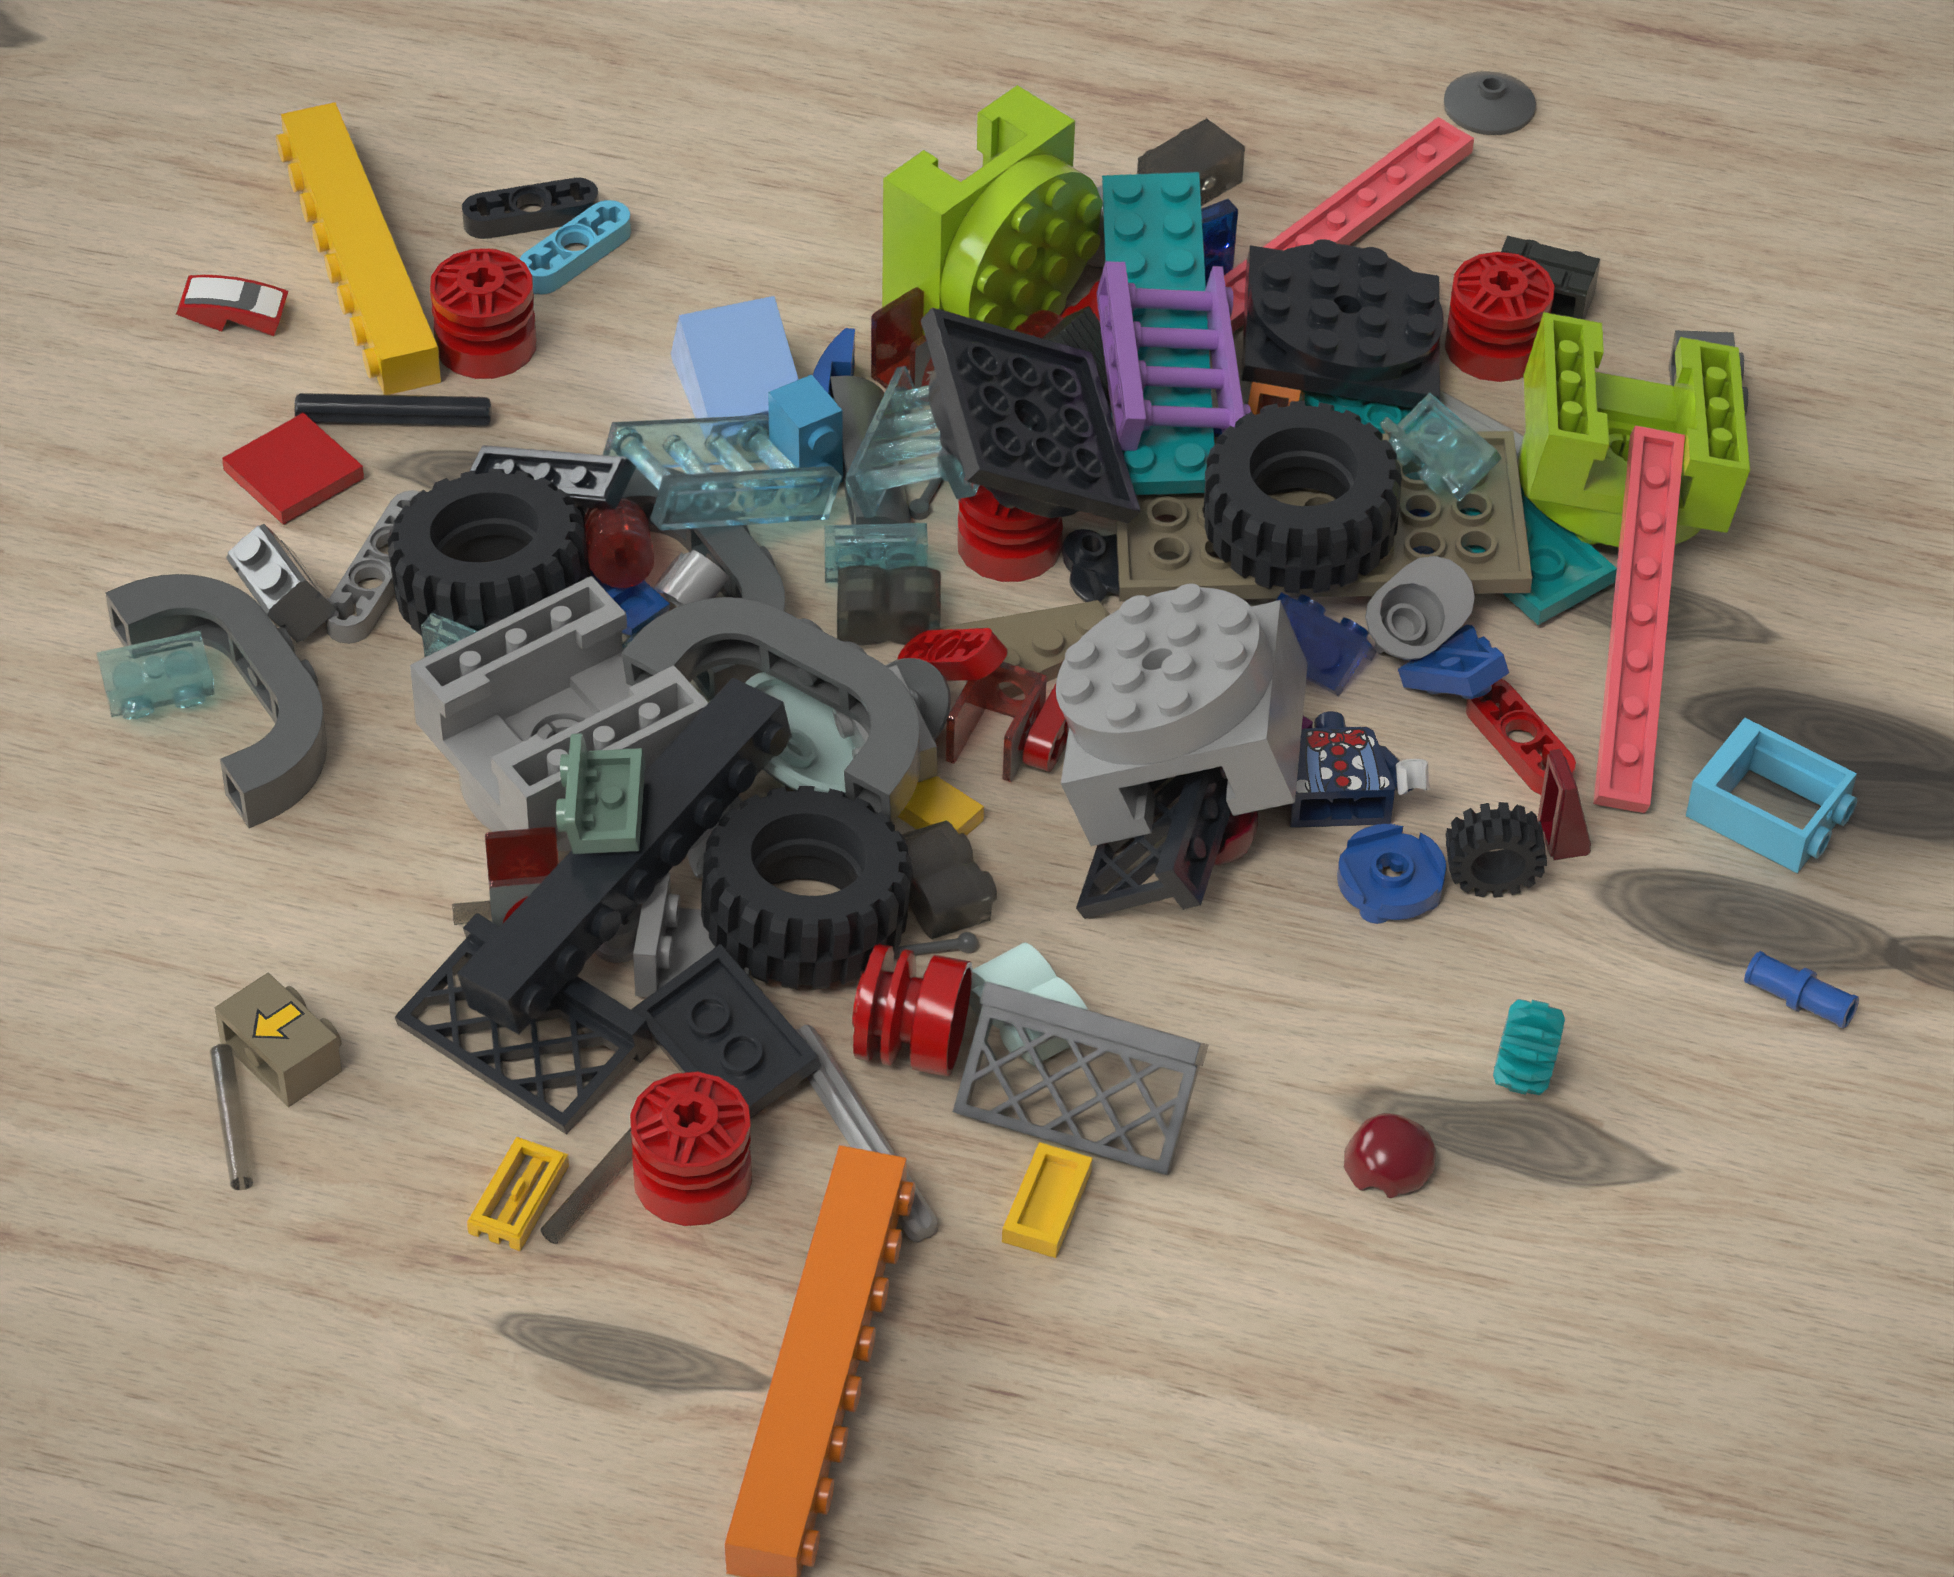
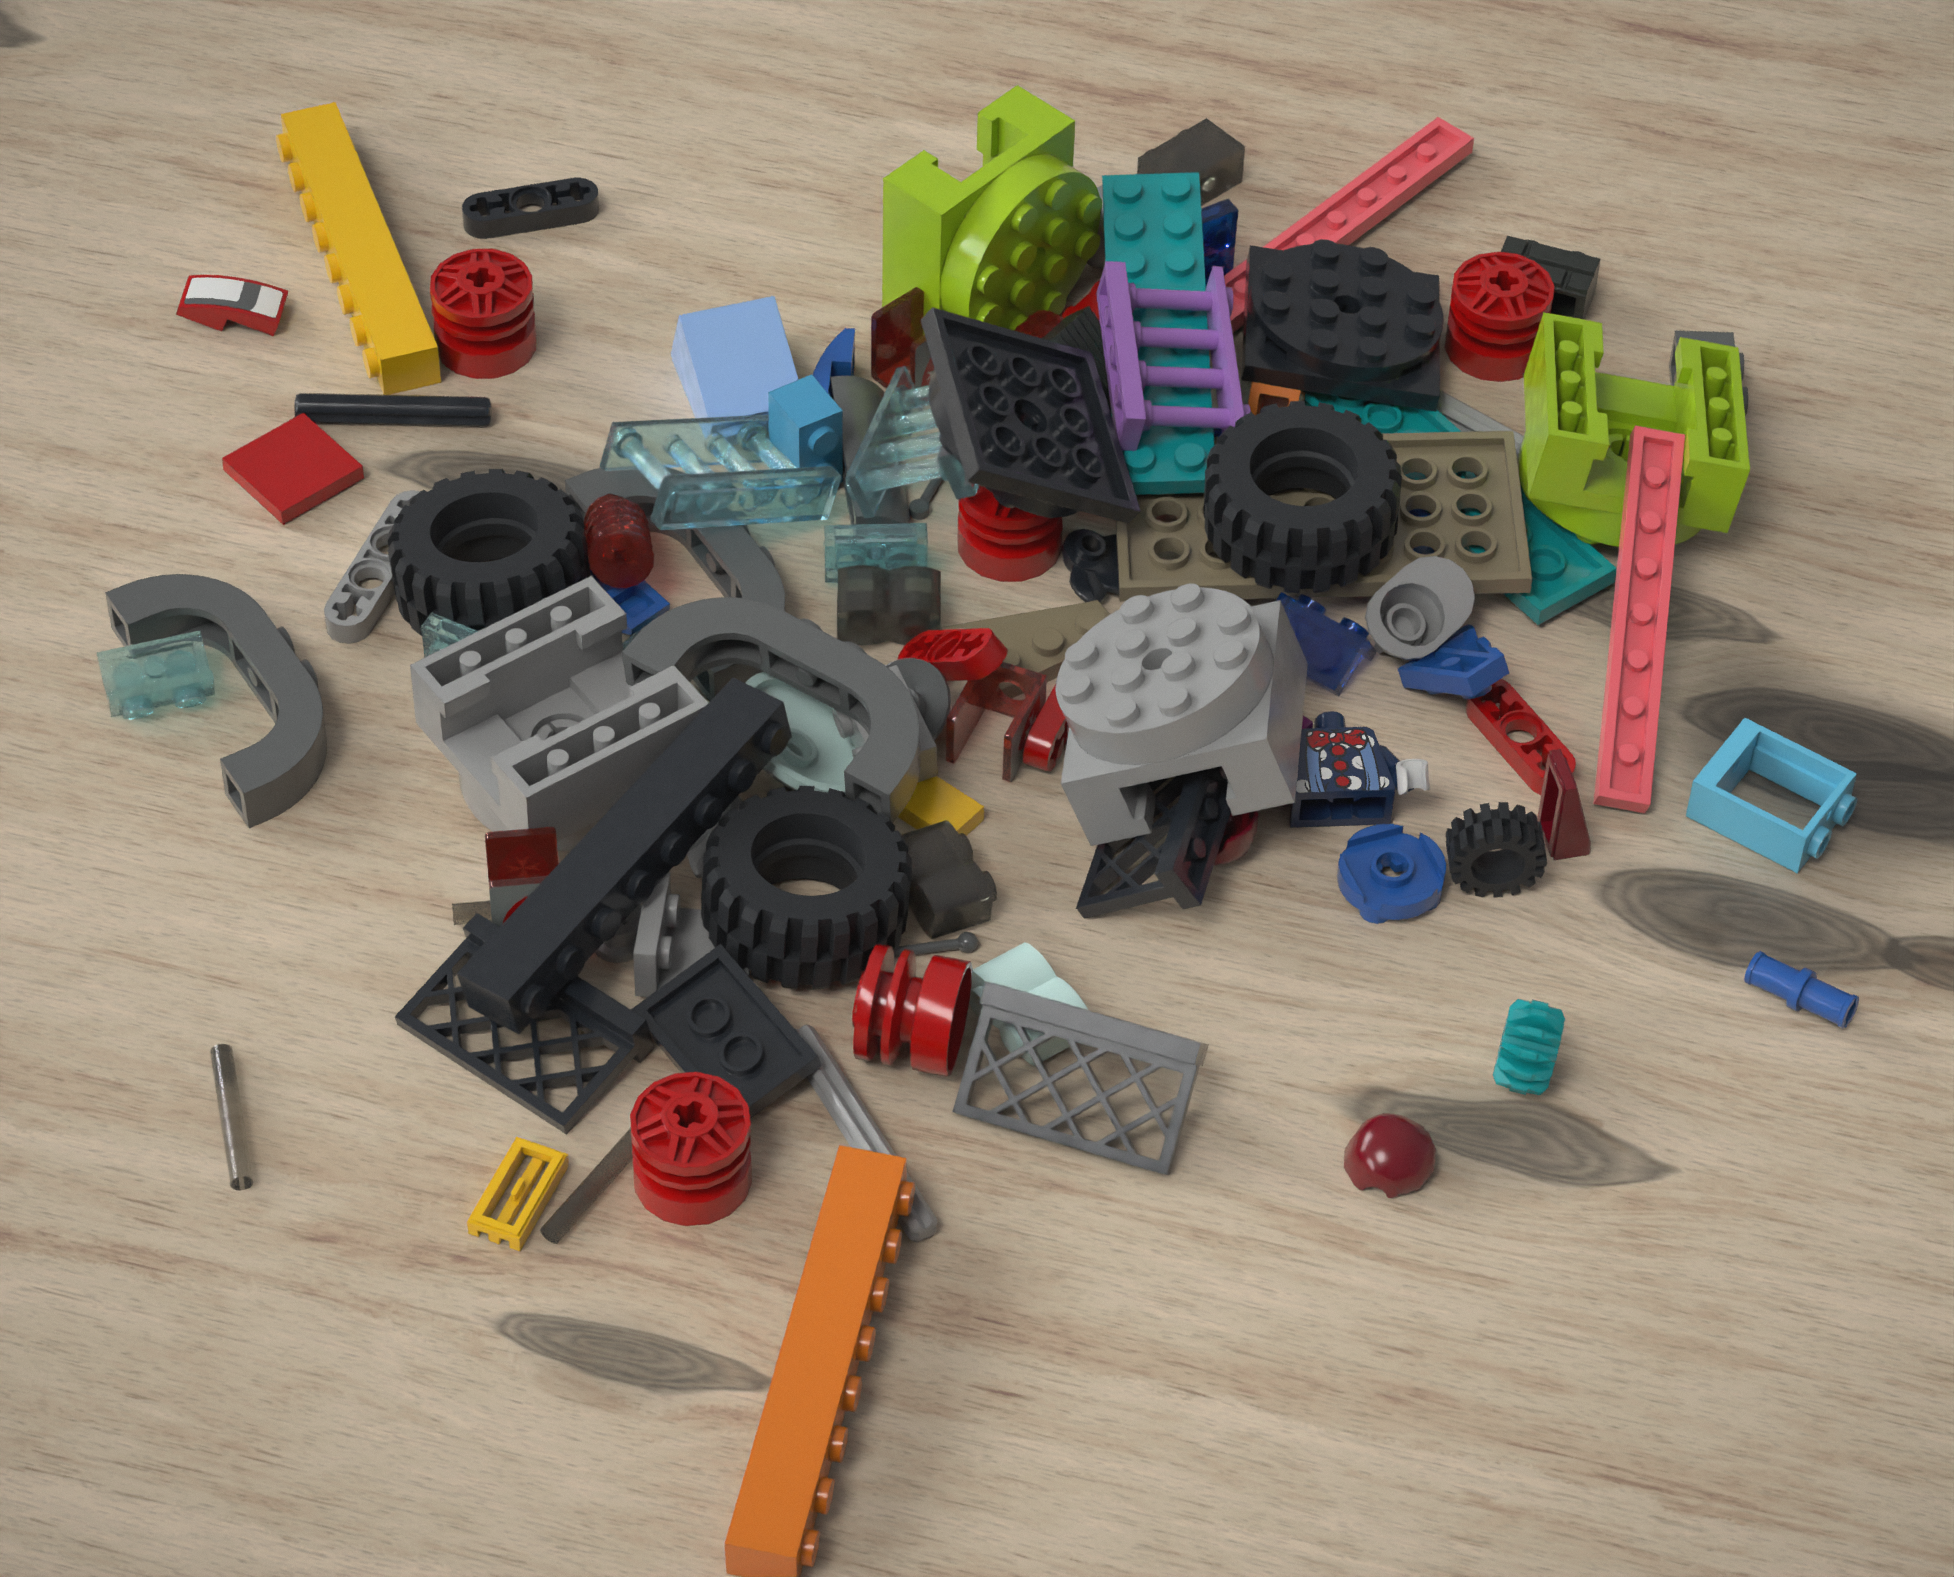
(279, 1038): dark tan brick -> none
(280, 583): dark grey brick -> none
(586, 478): black tile -> none
(599, 228): medium azure beam -> none
(601, 798): sand green bracket -> none
(691, 579): light grey piece -> none
(1047, 1200): yellow tile -> none
(1442, 446): clear light blue bracket -> none
(1489, 103): dark grey dish -> none

